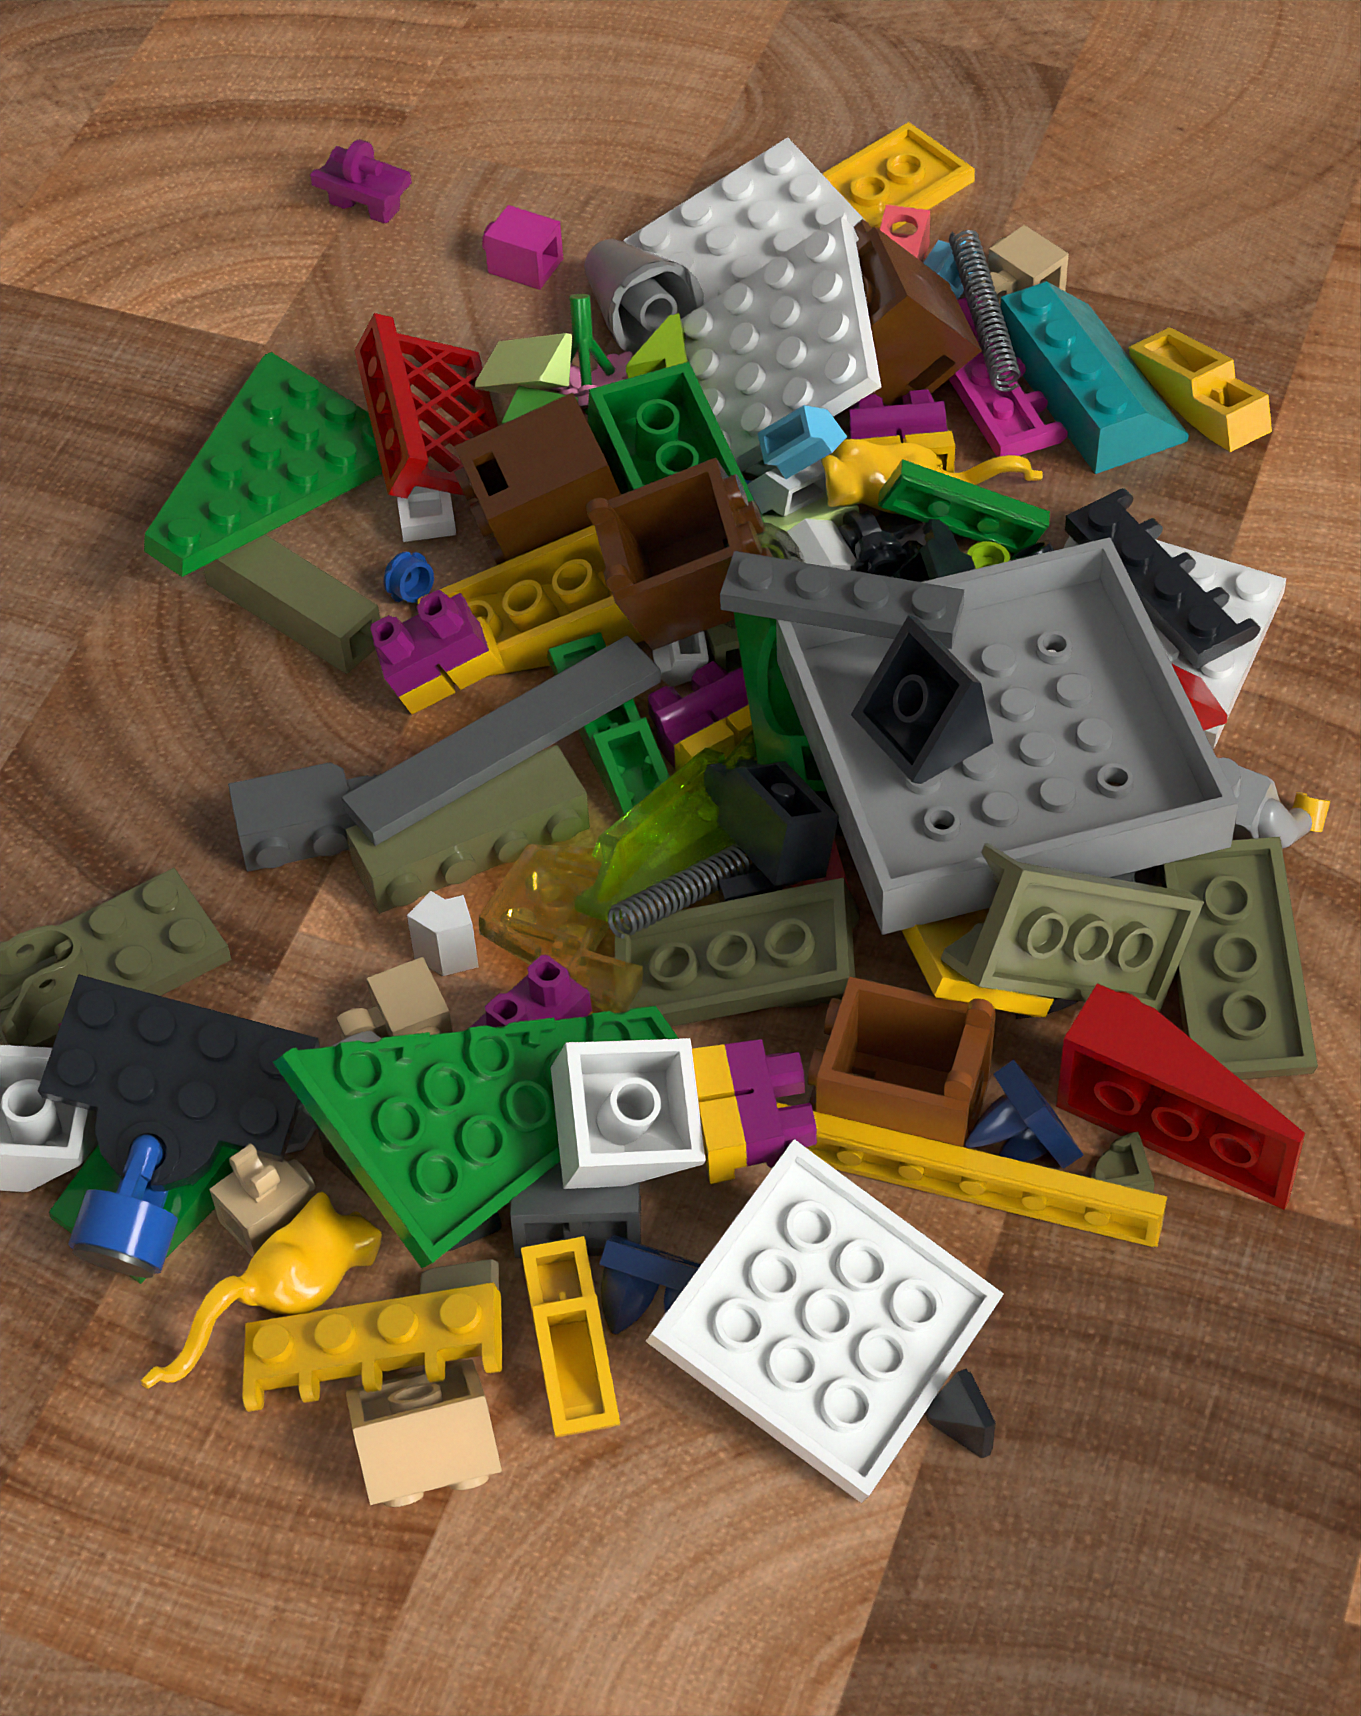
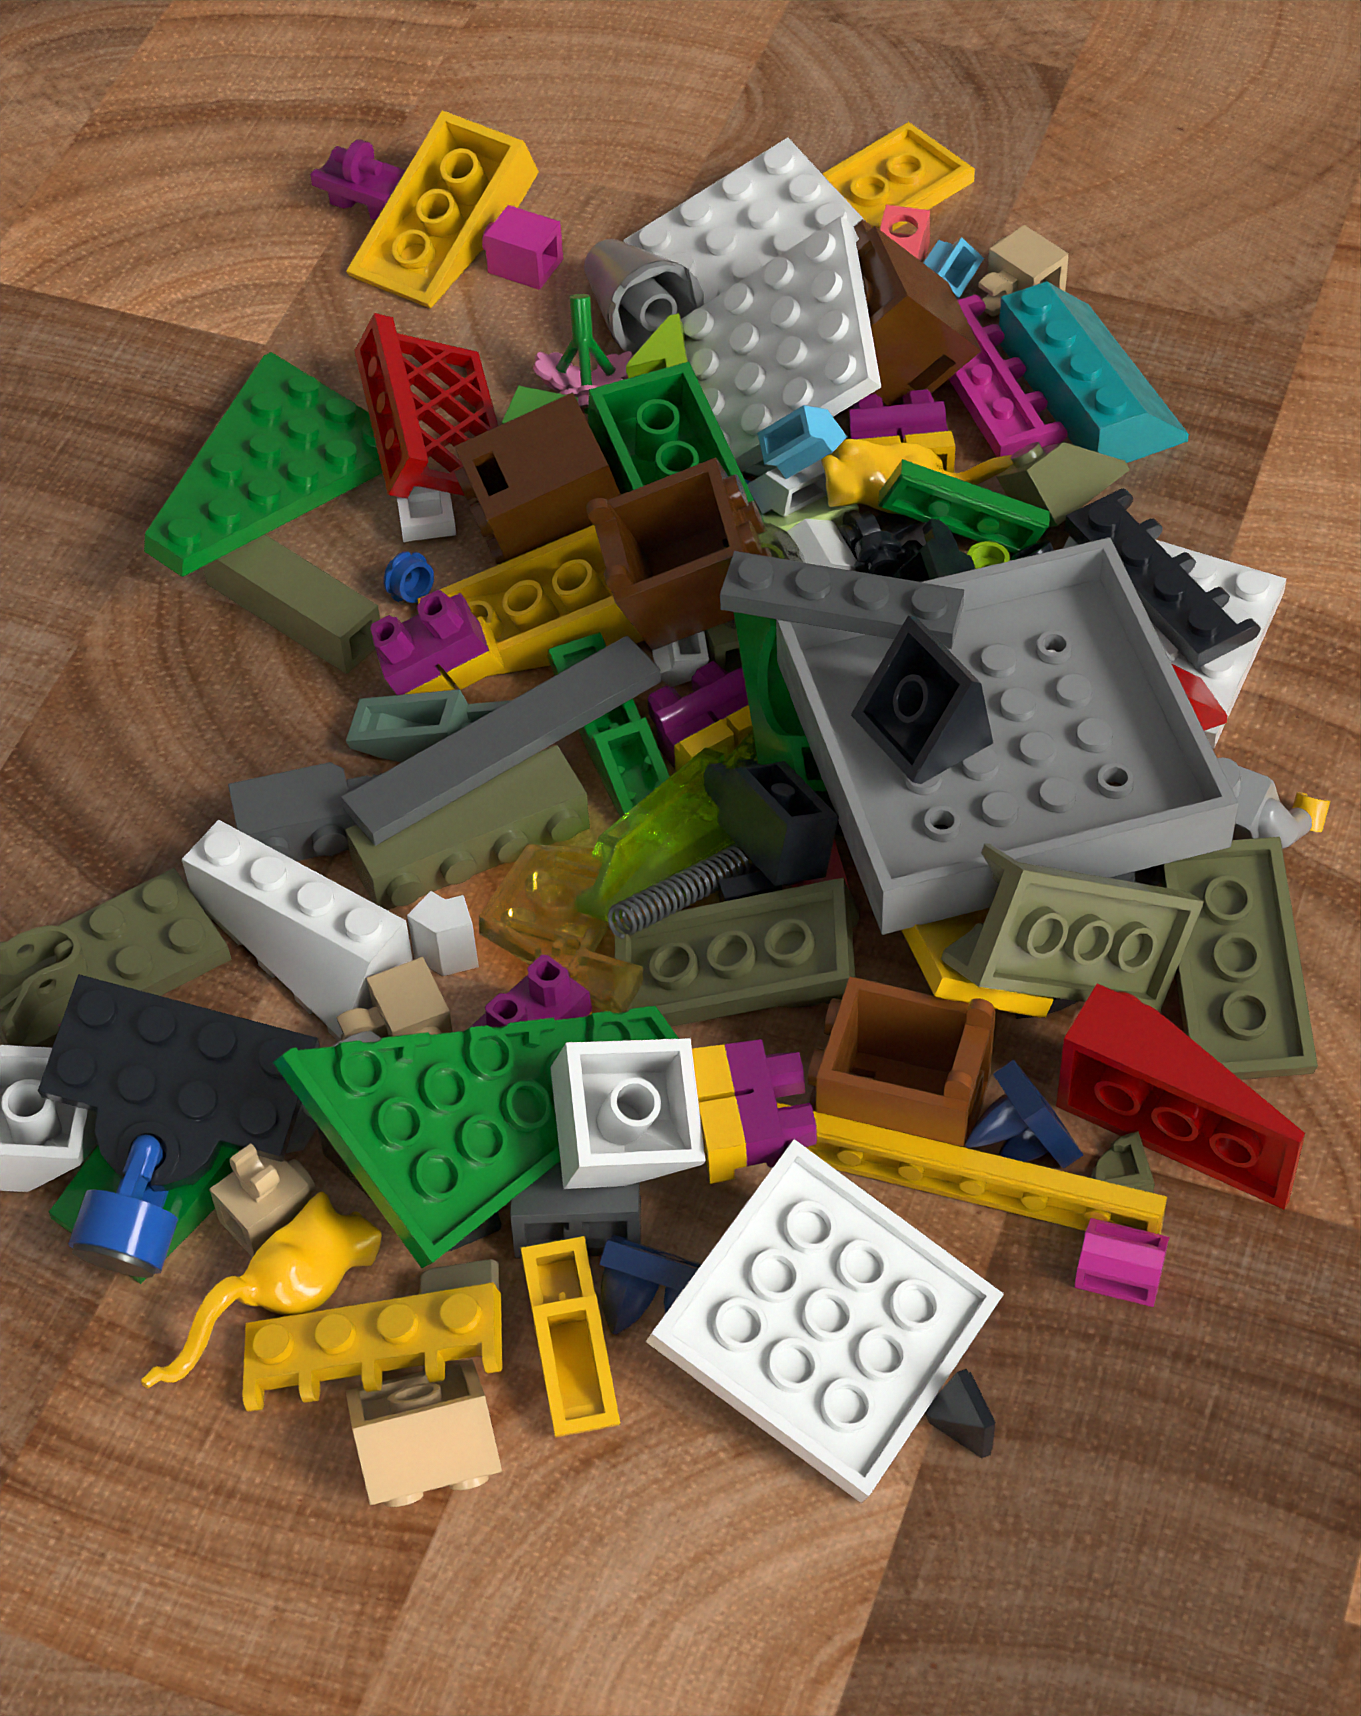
(296, 922): none -> white wedge
(410, 723): none -> sand green slope
(442, 208): none -> yellow slope
(529, 363): yellowish green slope -> none
(976, 312): dark grey piece -> none
(1059, 477): none -> olive slope
(1121, 1262): none -> dark pink piece
(1203, 388): yellow slope -> none

